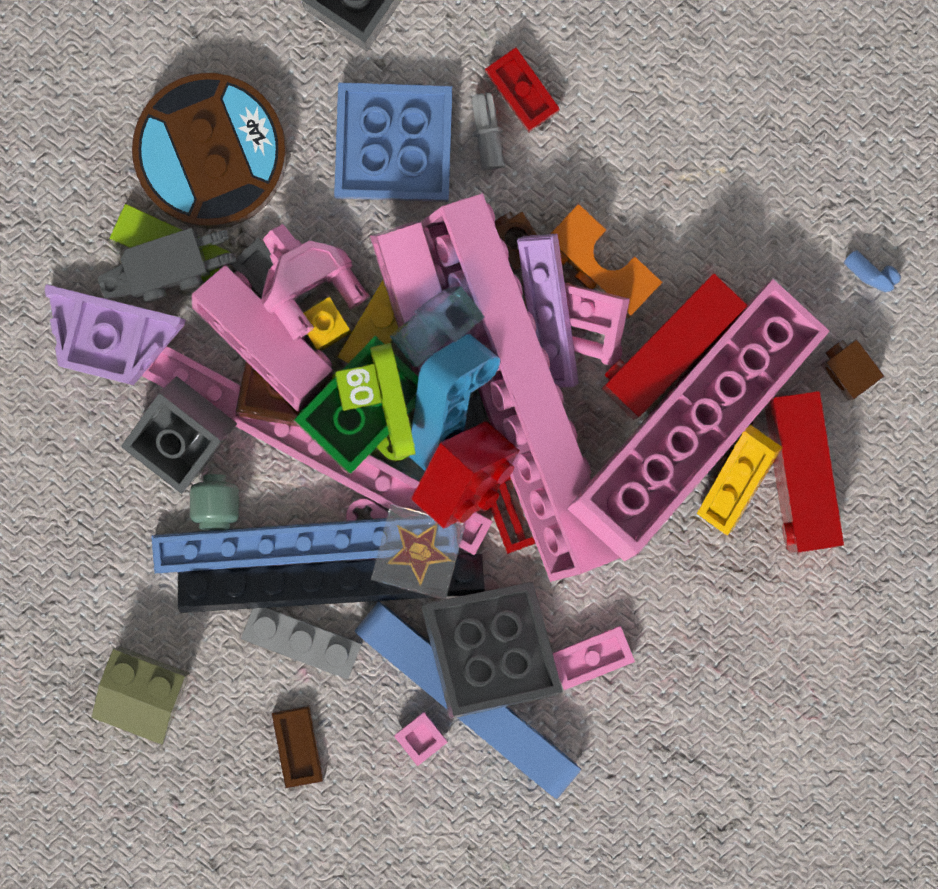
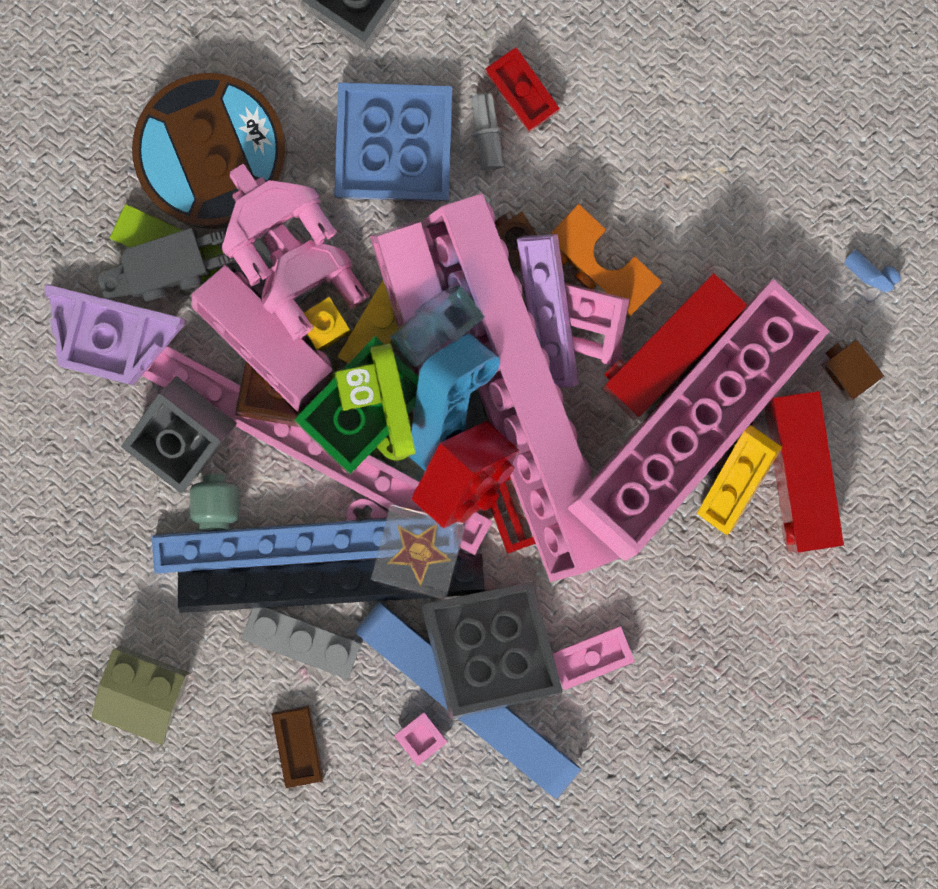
(263, 207): none -> bright pink connector

